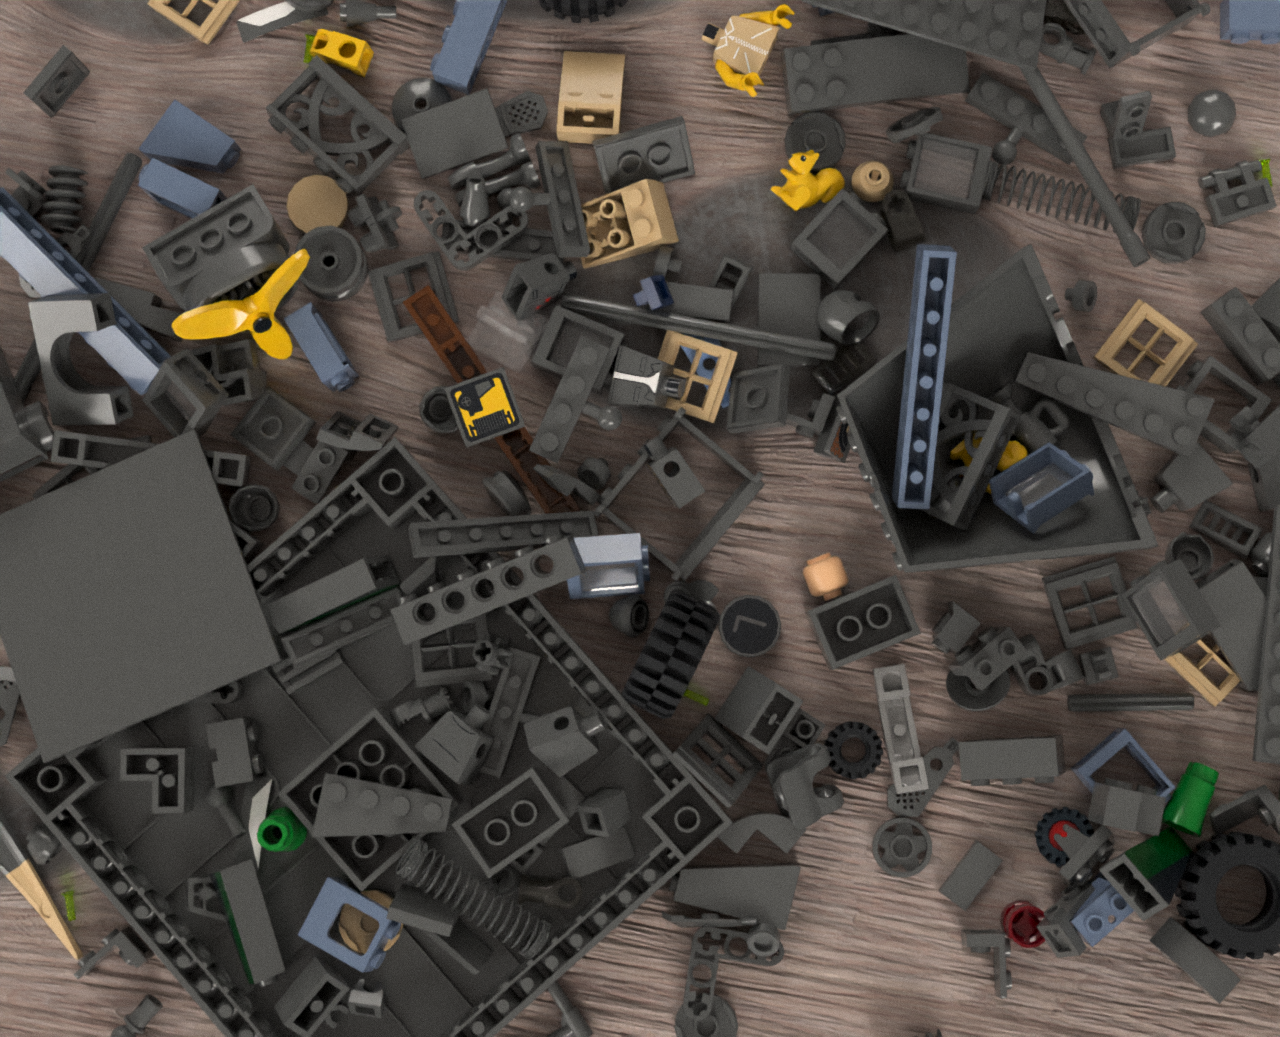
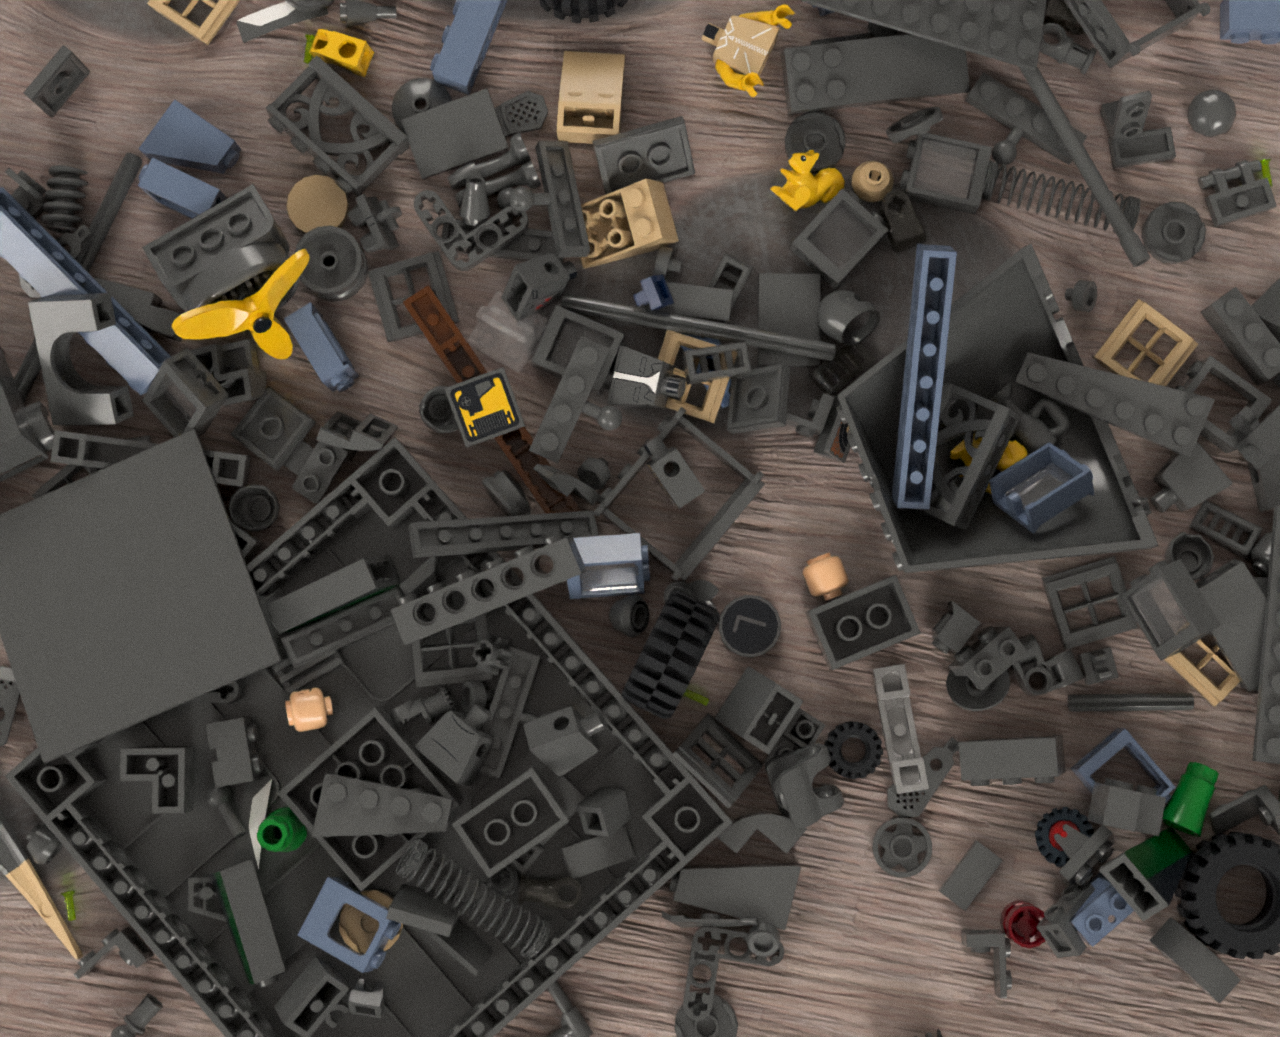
(308, 709): none -> light nougat head
(689, 355): none -> dark grey slope

